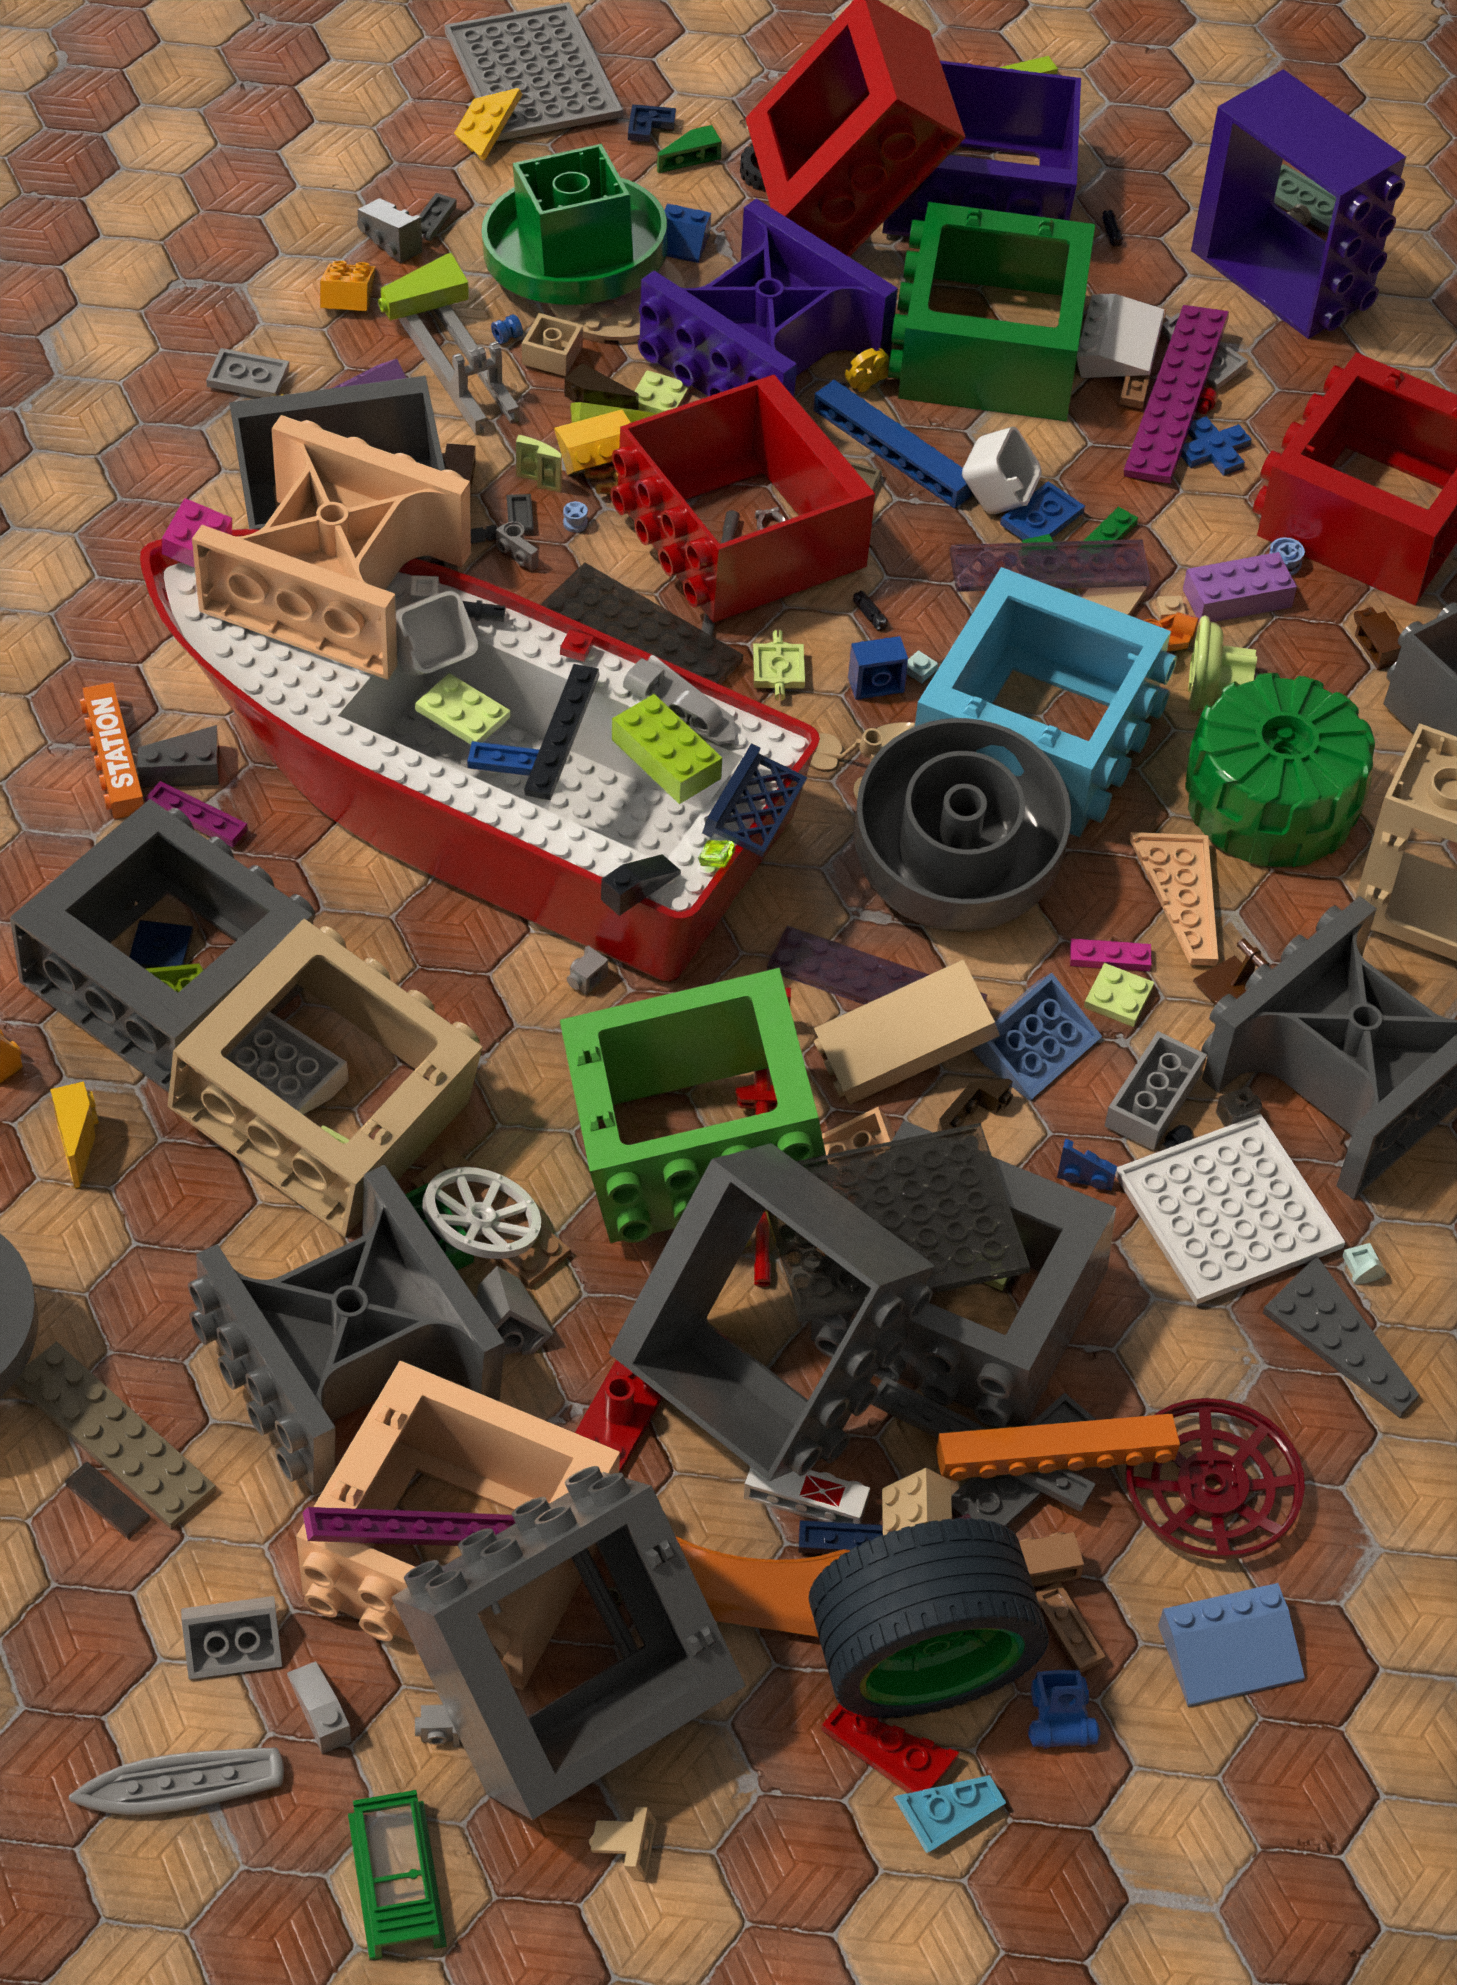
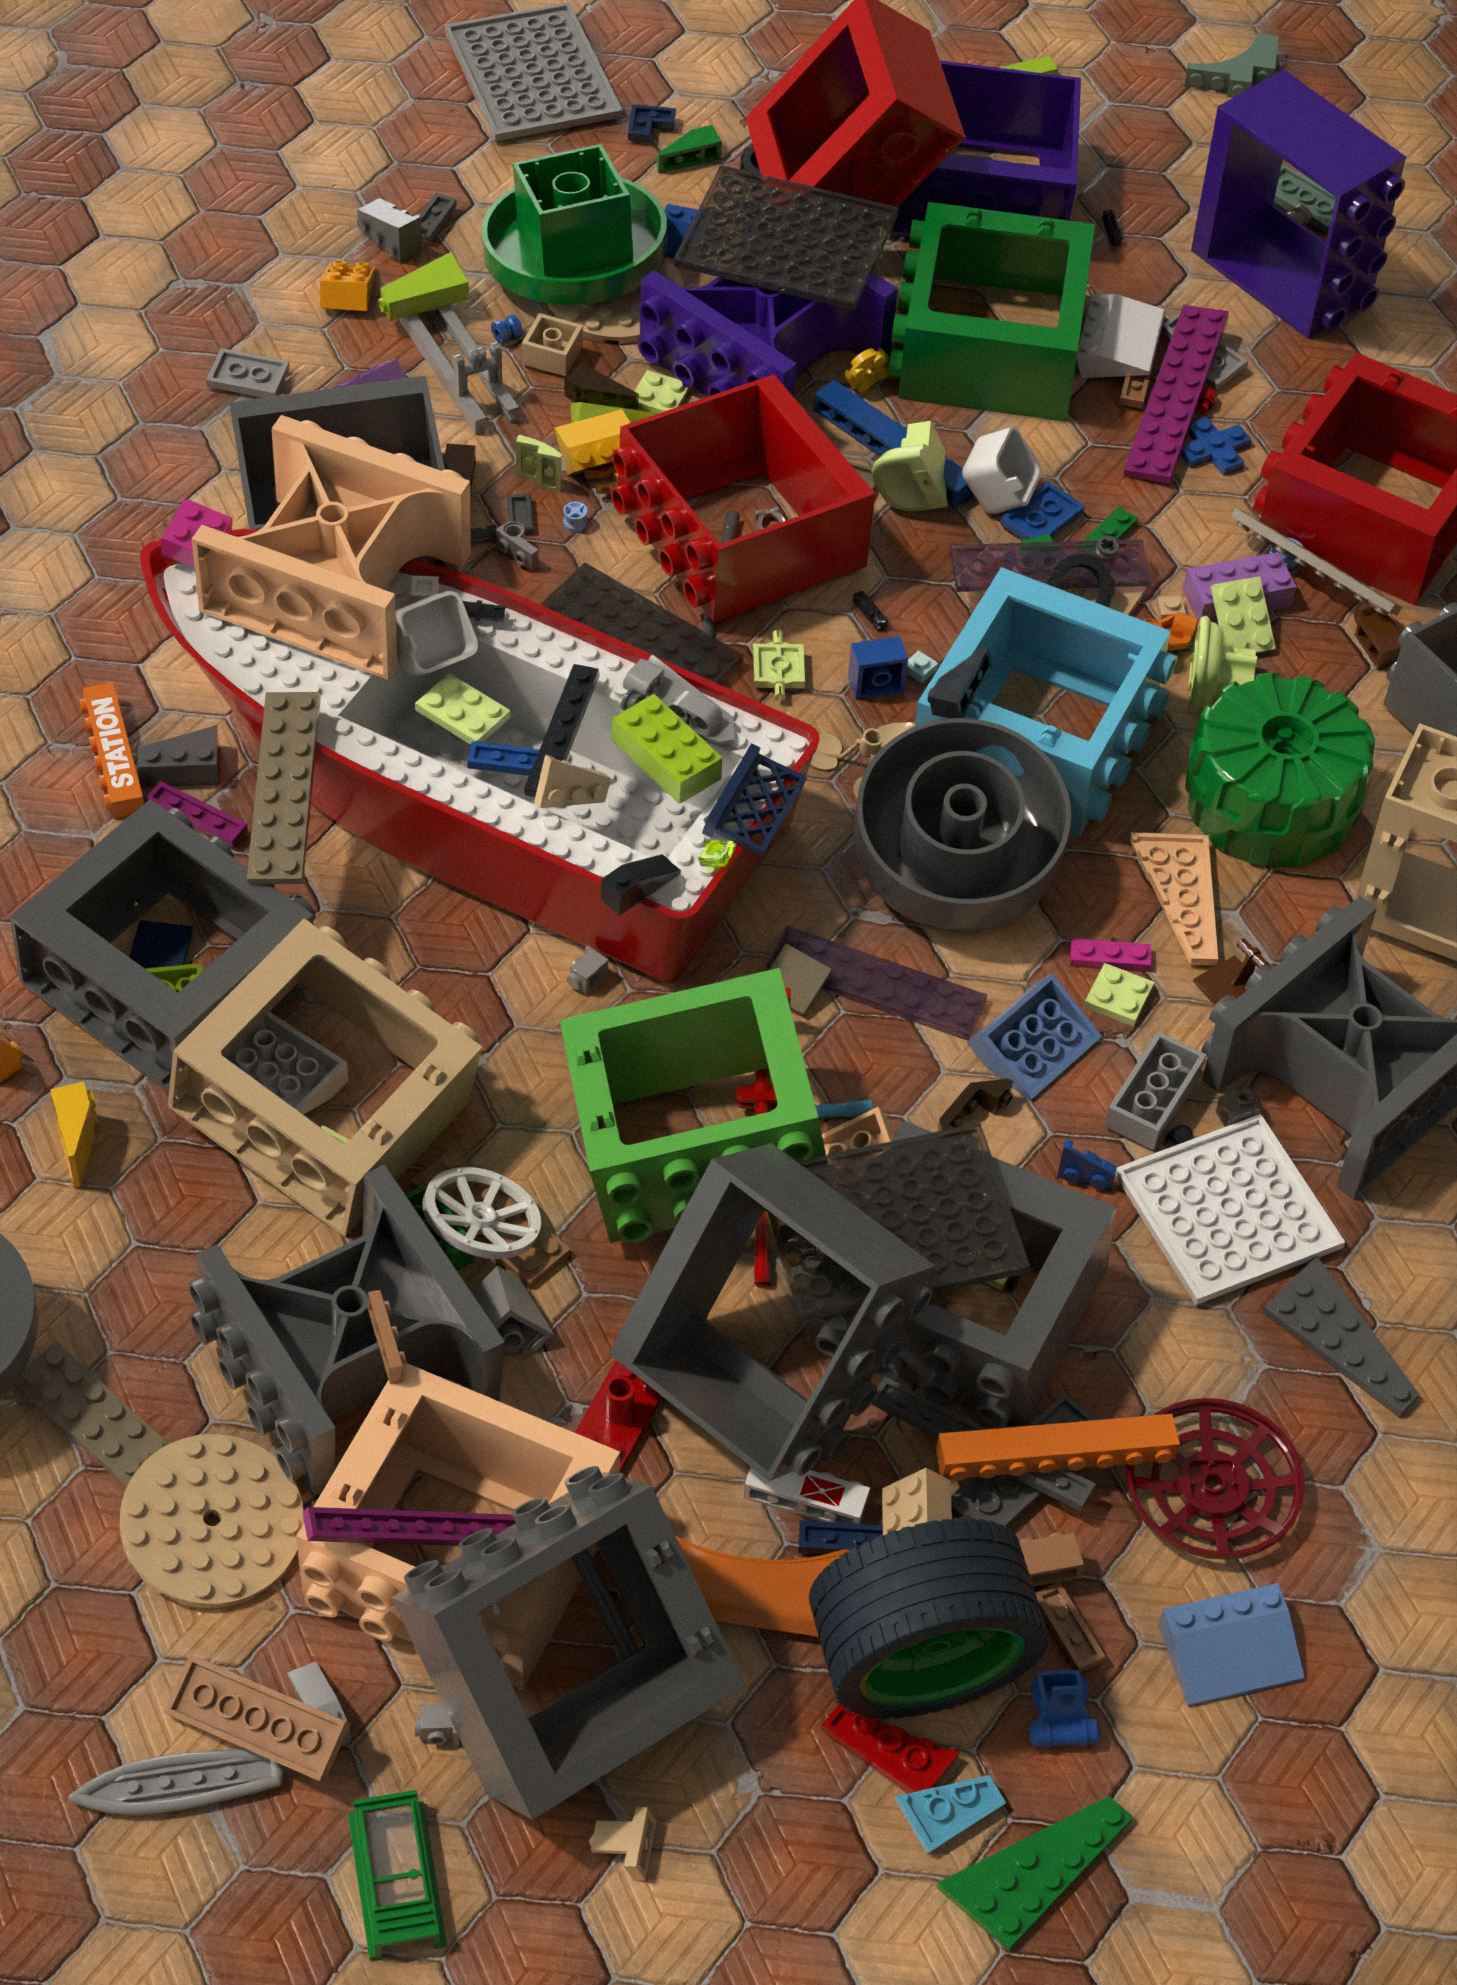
(107, 1500): clear smoke tile -> none
(204, 1563): none -> tan plate
(231, 1637): light grey slope -> none
(257, 1718): none -> medium nougat plate
(284, 788): none -> dark tan plate
(386, 1336): none -> medium nougat plate
(486, 120): yellow wing -> none
(569, 784): none -> tan wing
(576, 645): red plate -> none
(631, 698): none -> dark grey bush
(786, 237): none -> clear smoke plate
(802, 975): none -> dark tan tile
(849, 1109): none -> dark azure piece
(905, 1032): tan brick -> none
(913, 474): none -> yellowish green piece
(960, 685): none -> black slope
(1023, 1881): none -> green wing
(1092, 564): none -> black tyre
(1106, 554): none -> dark grey bush
(1239, 72): none -> sand green arch
(1243, 614): none -> yellowish green plate
(1322, 567): none -> dark tan plate
(1363, 1264): light aqua tile -> none

